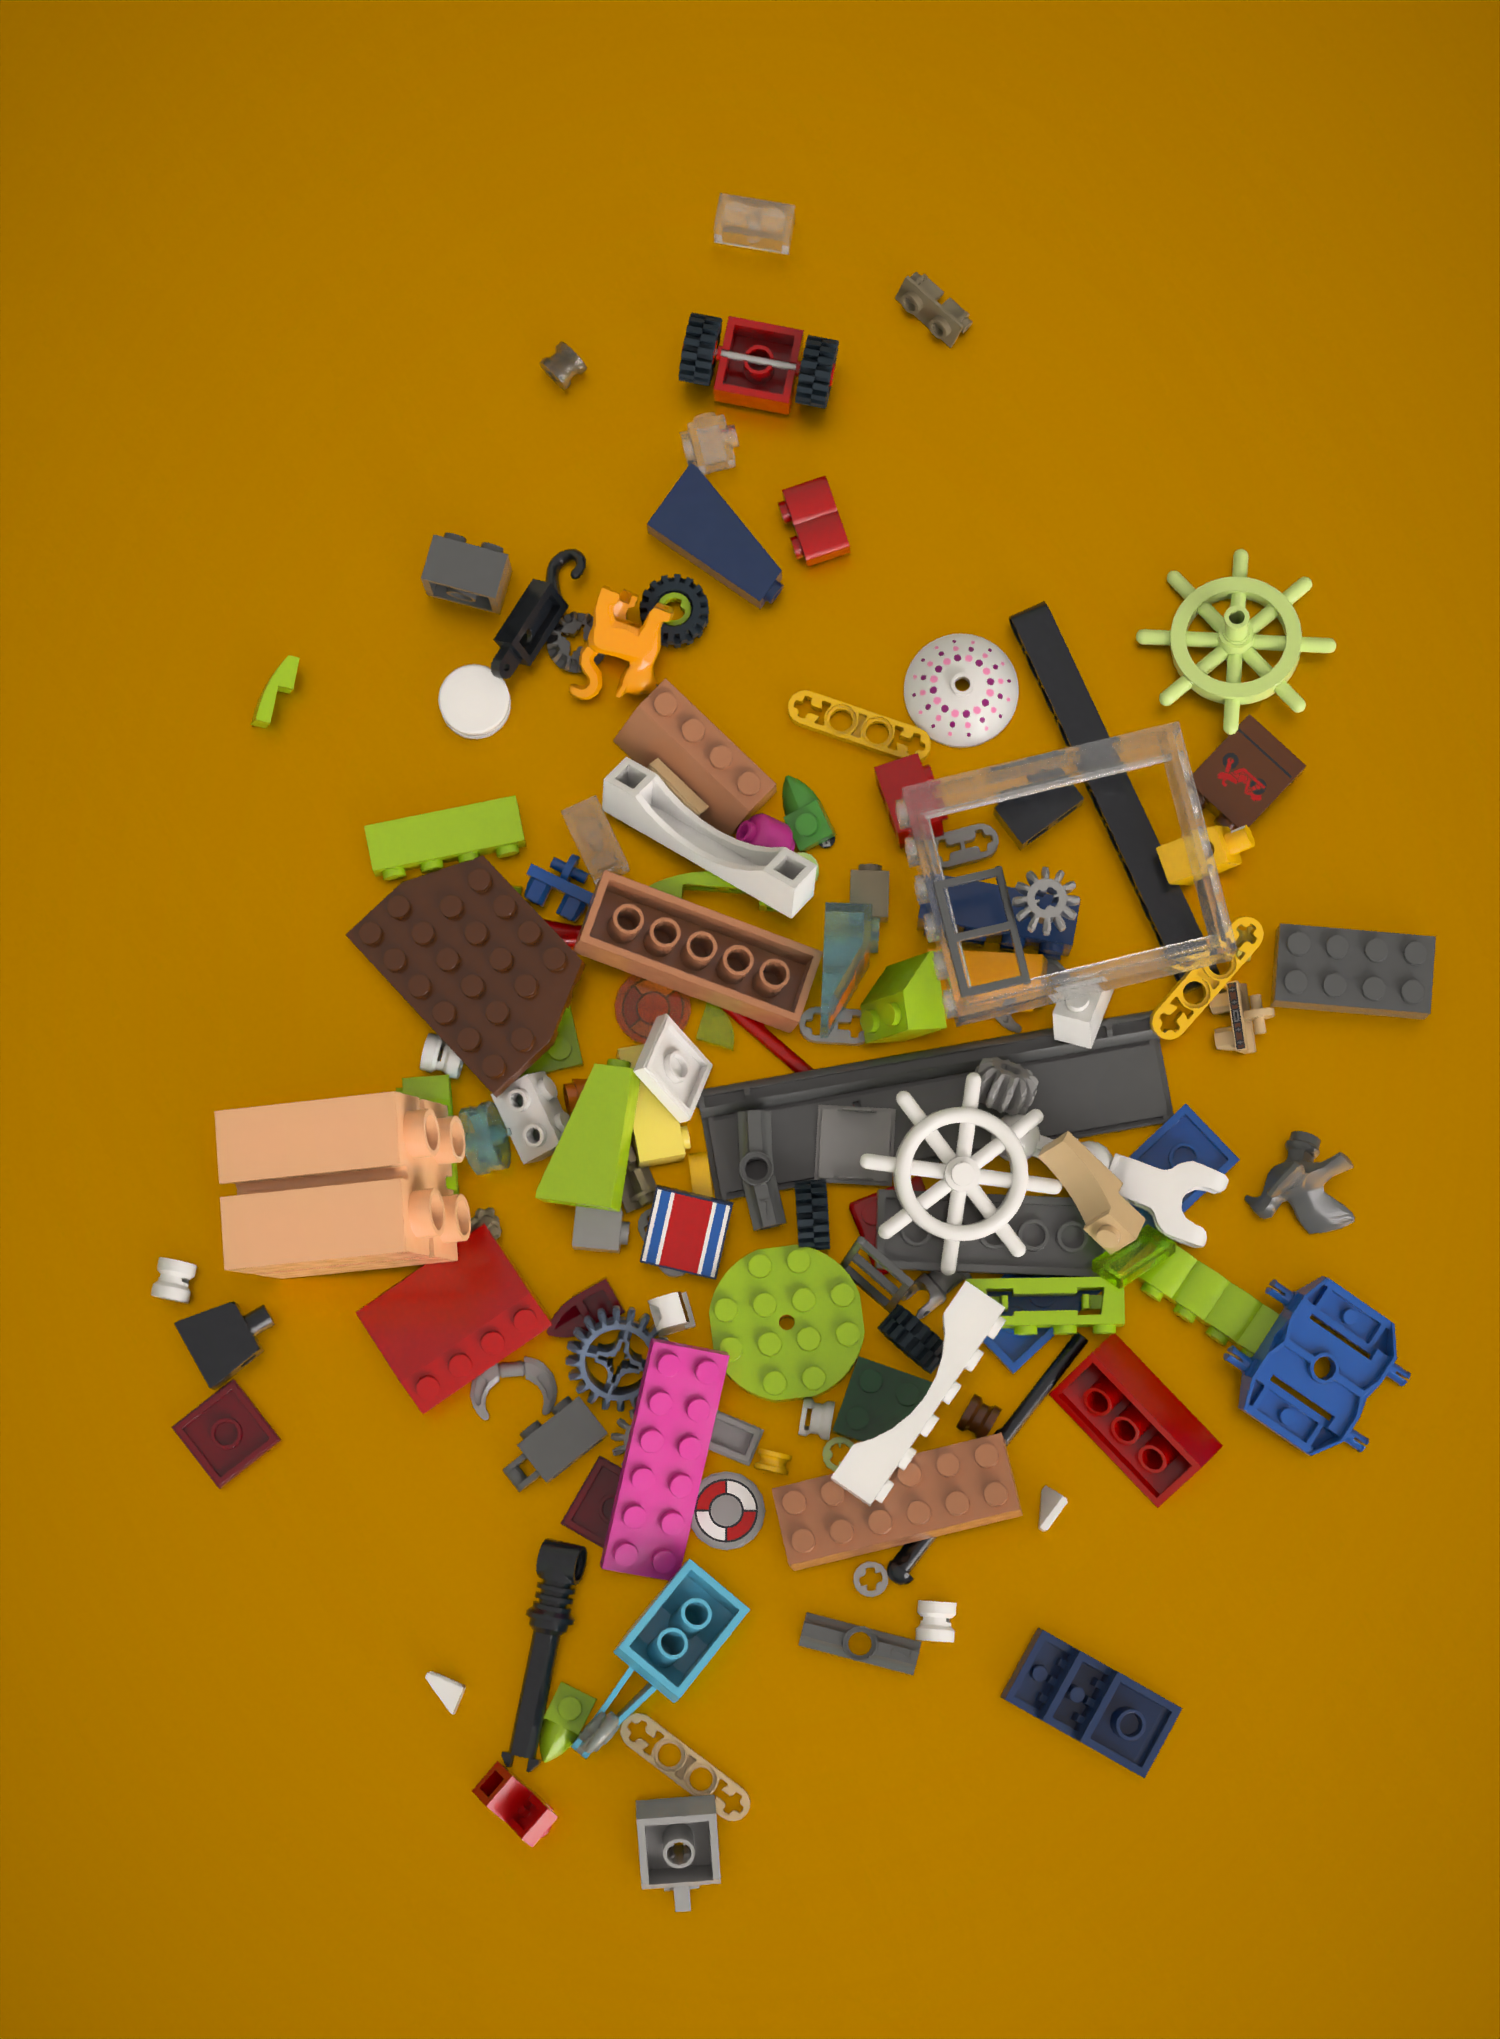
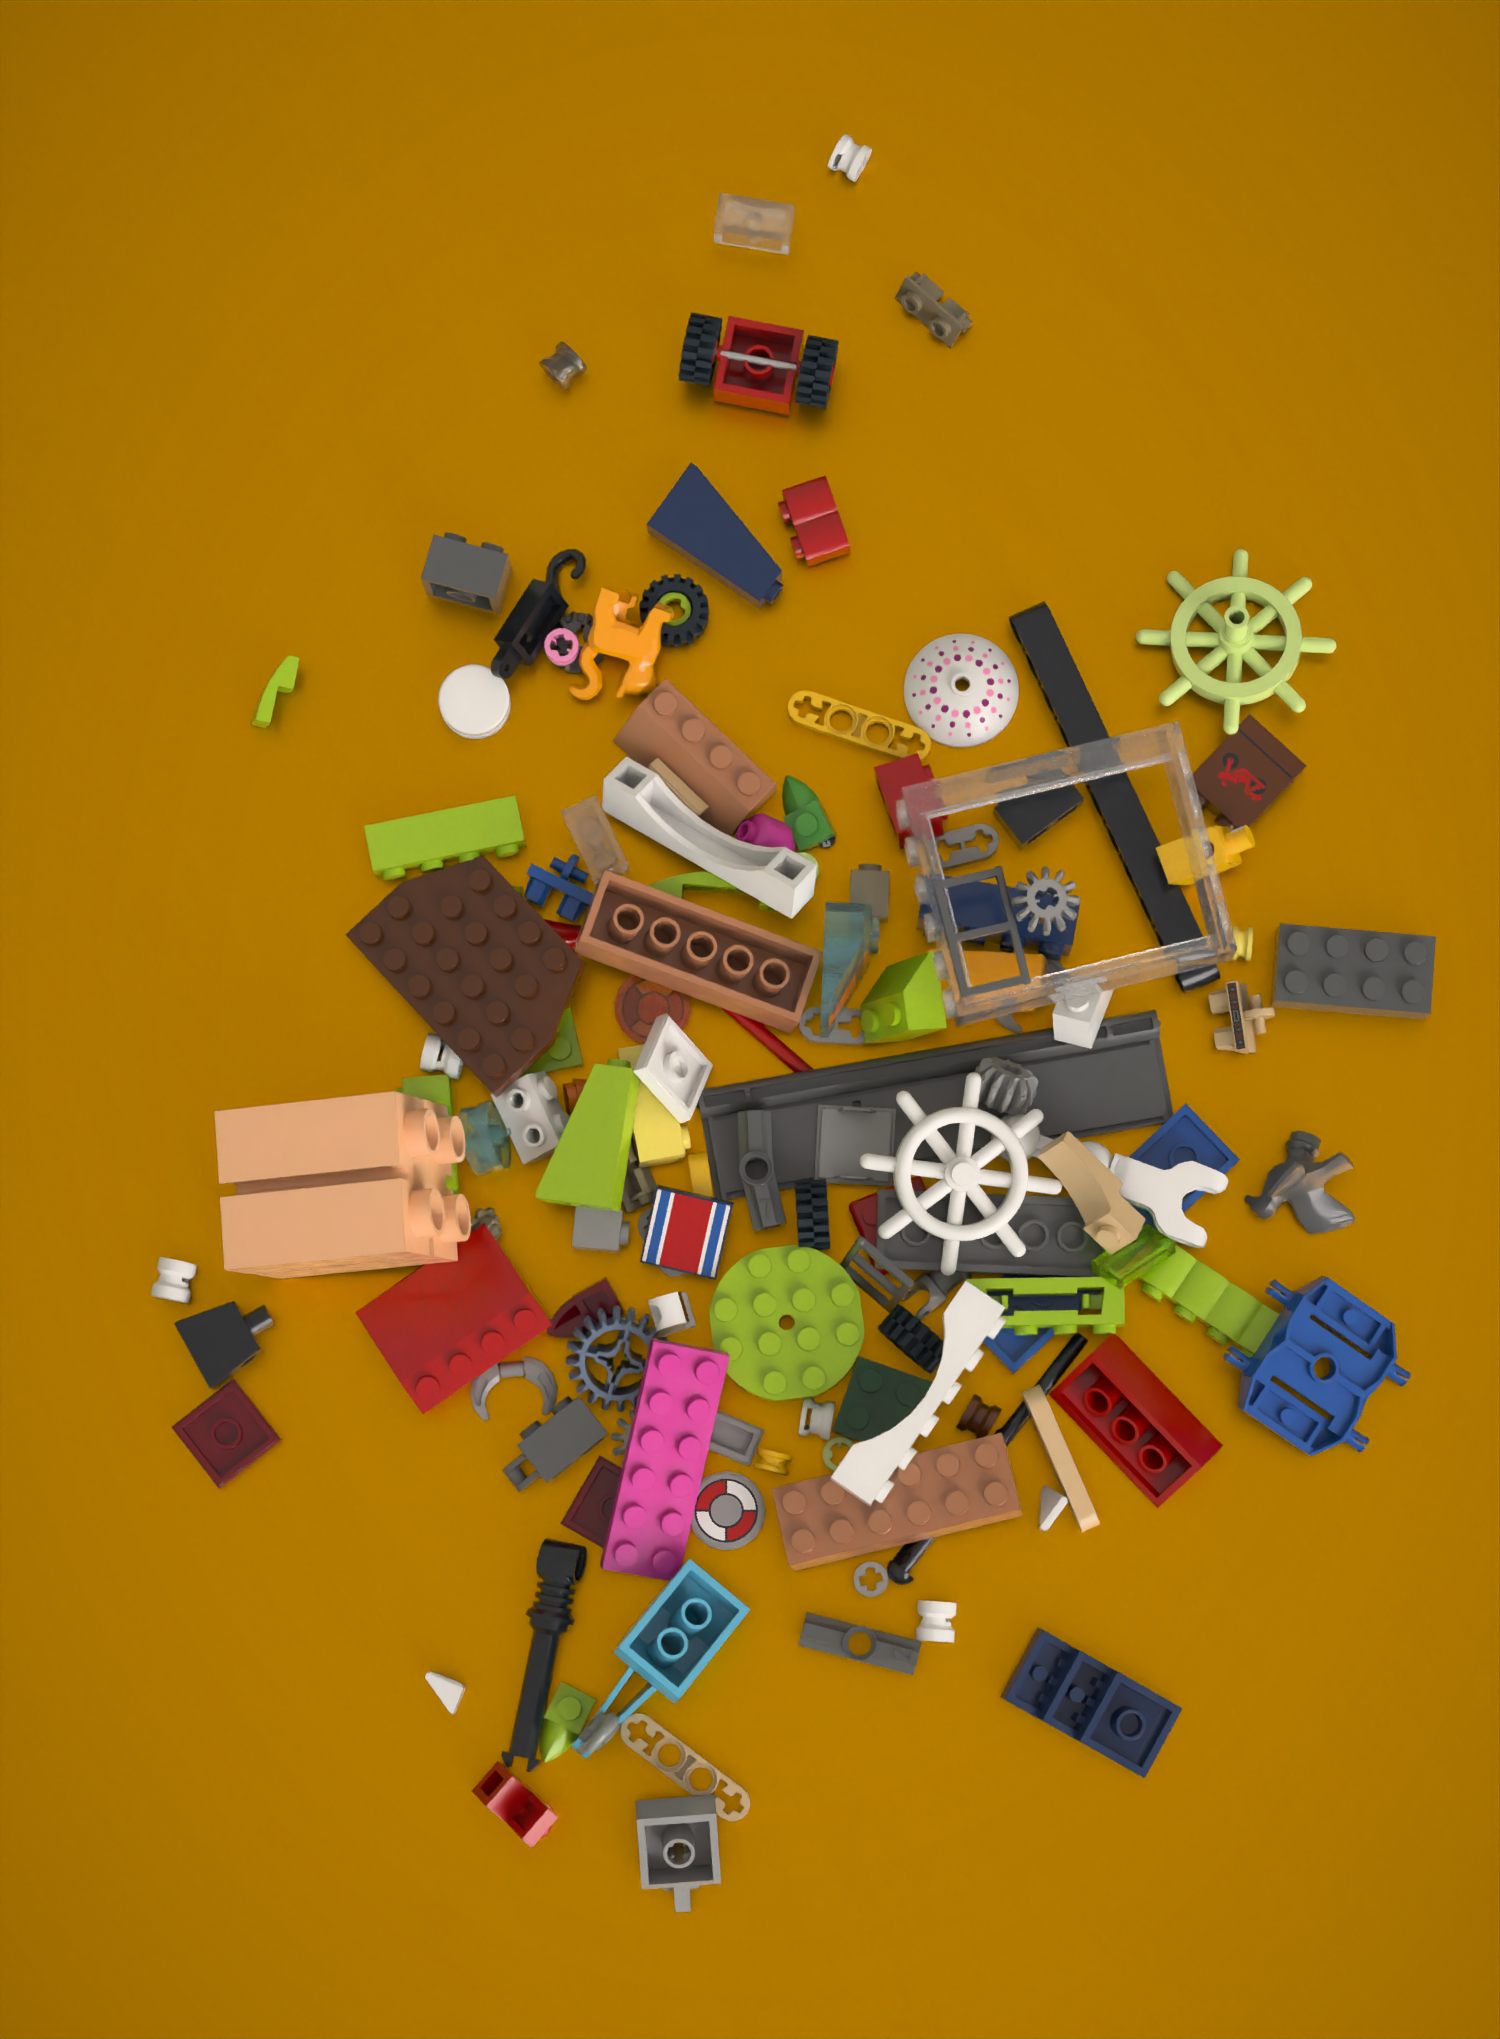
(553, 655): none -> bright pink bush
(710, 443): clear brick -> none
(716, 1028): clear neon green tile -> none
(849, 157): none -> white wheel
(1060, 1458): none -> tan beam
(1211, 983): yellow beam -> none

